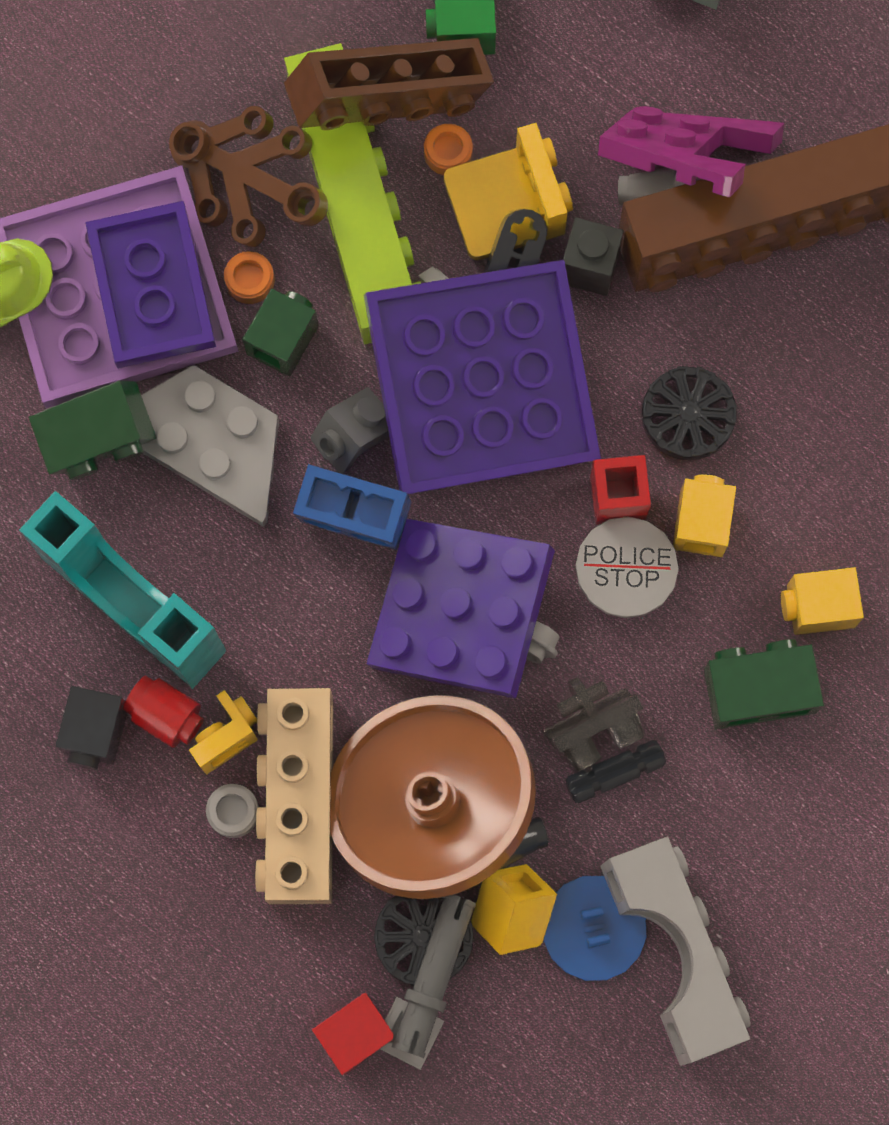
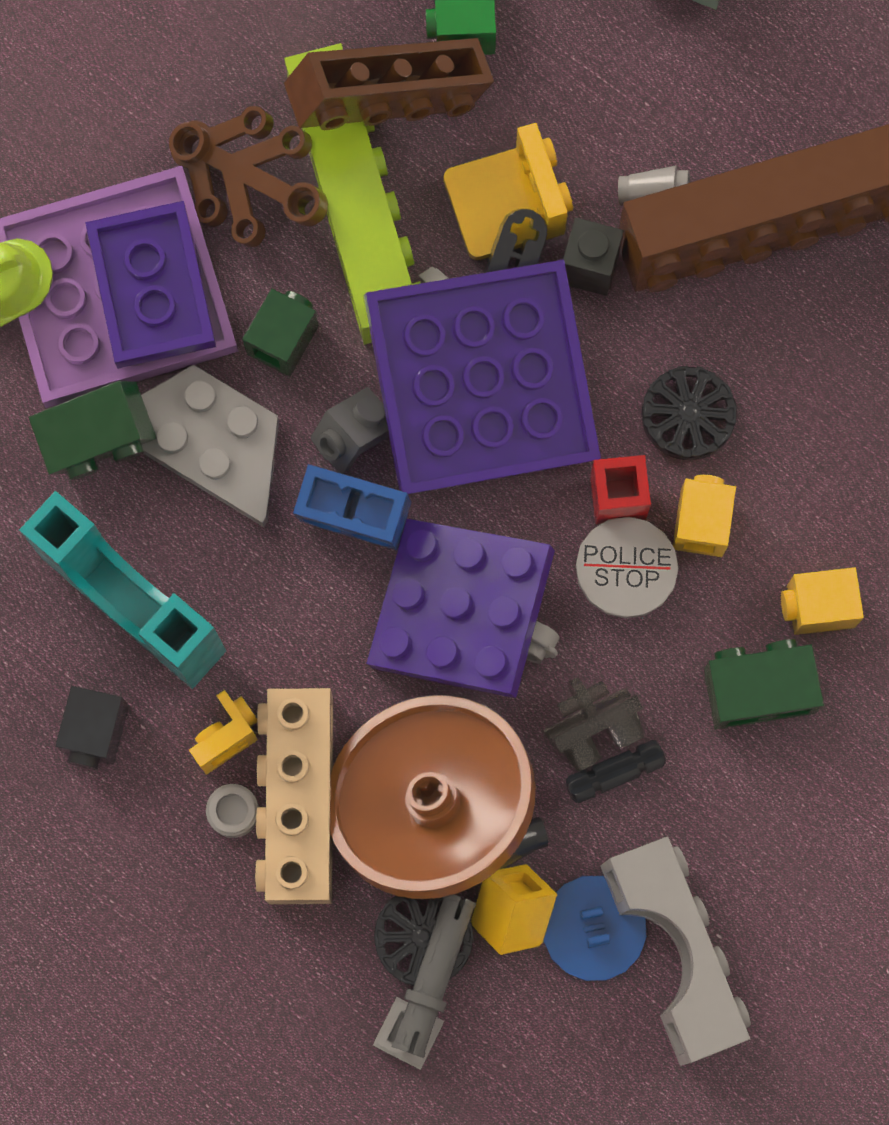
(164, 711): red brick -> none
(249, 277): orange tile -> none
(353, 1033): red panel -> none
(447, 147): orange tile -> none
(685, 142): magenta wing -> none

